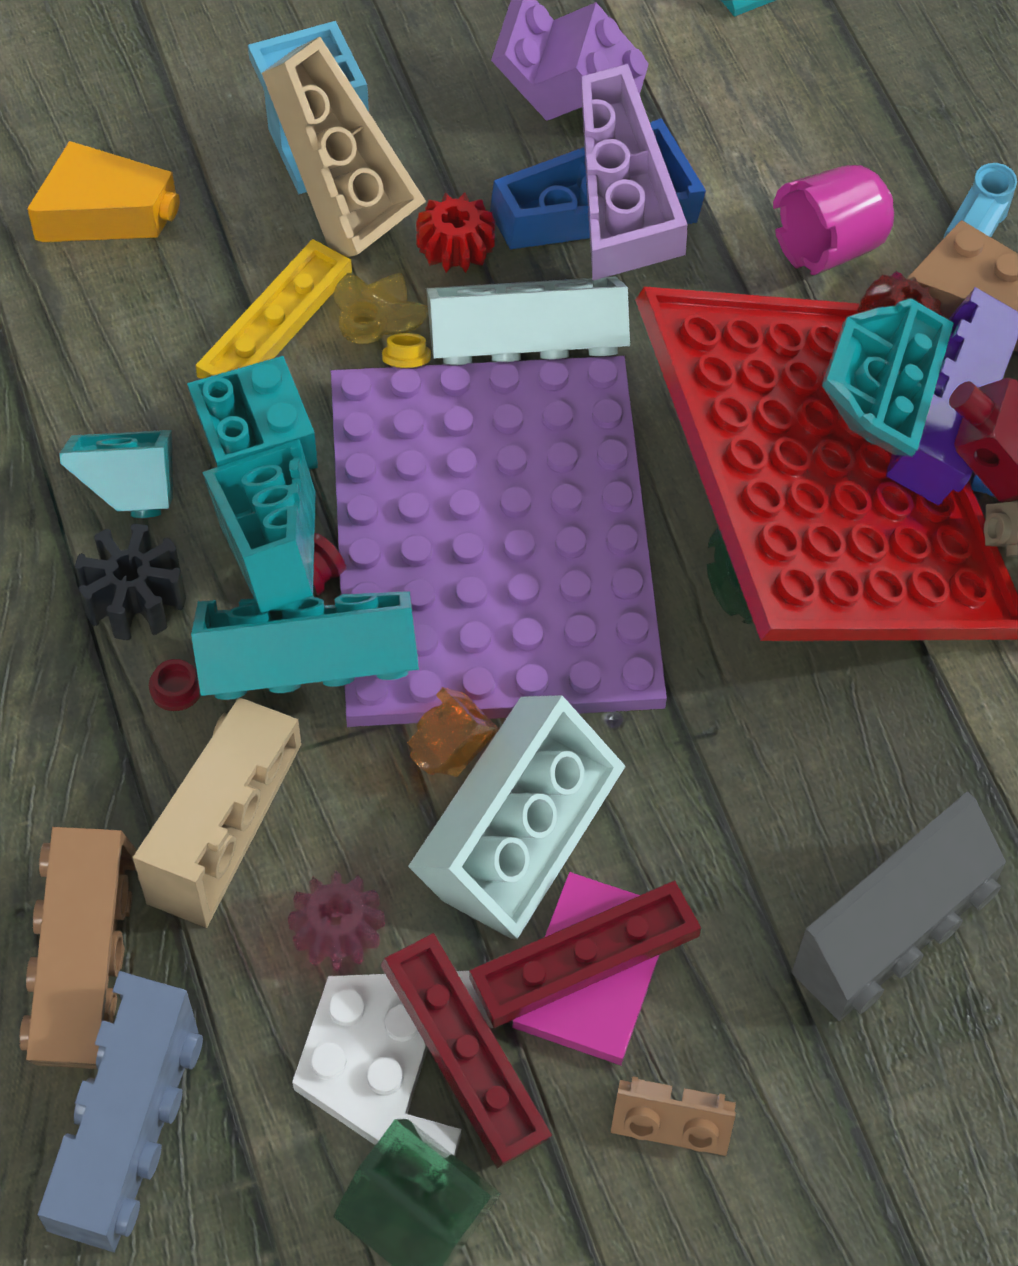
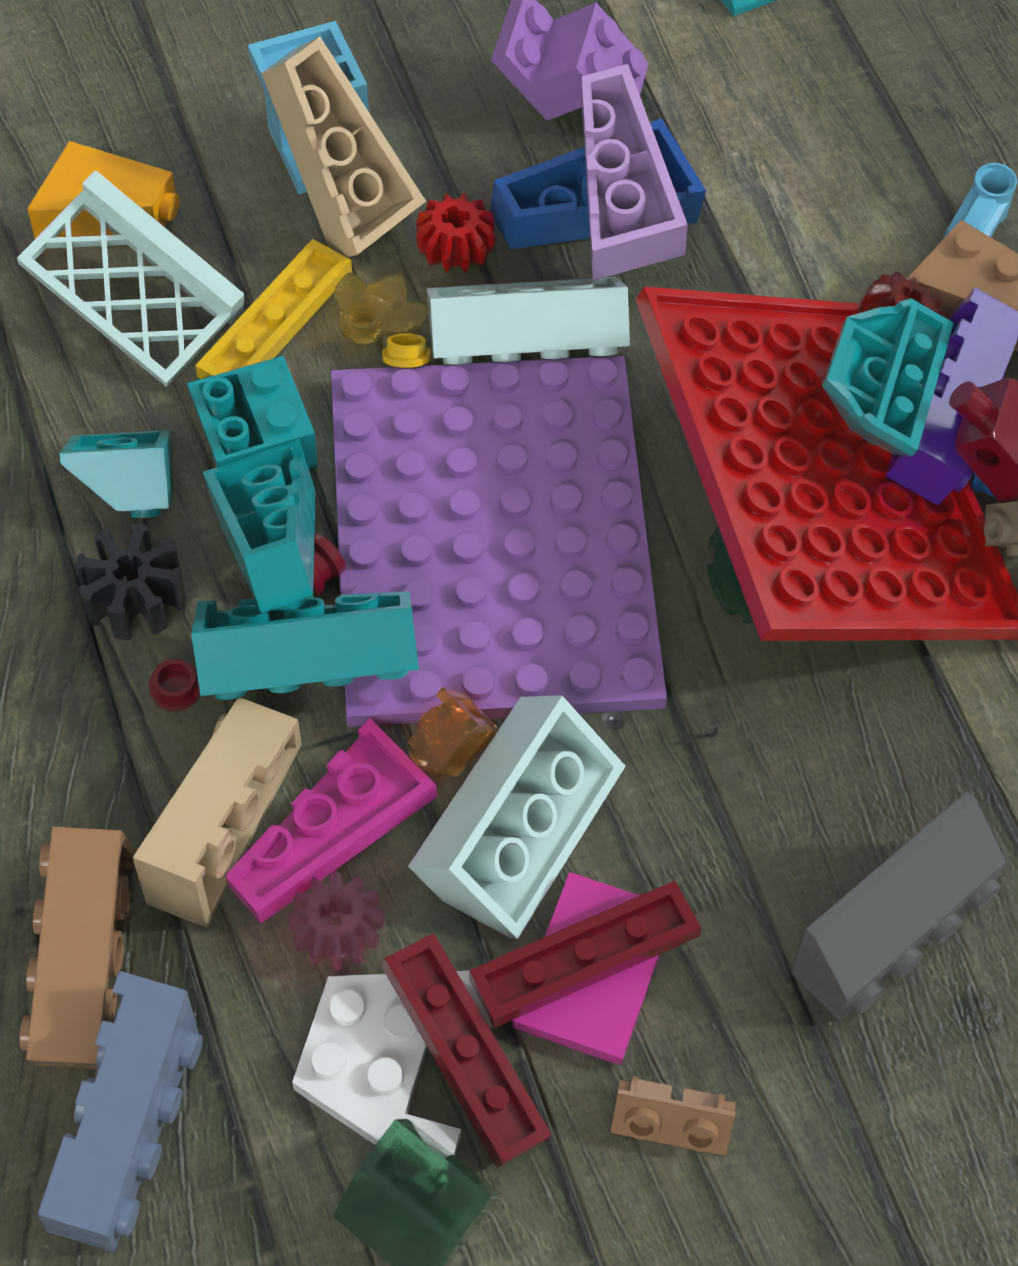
(157, 246): none -> light aqua fence
(344, 813): none -> dark pink wing
(833, 217): dark pink cylinder -> none

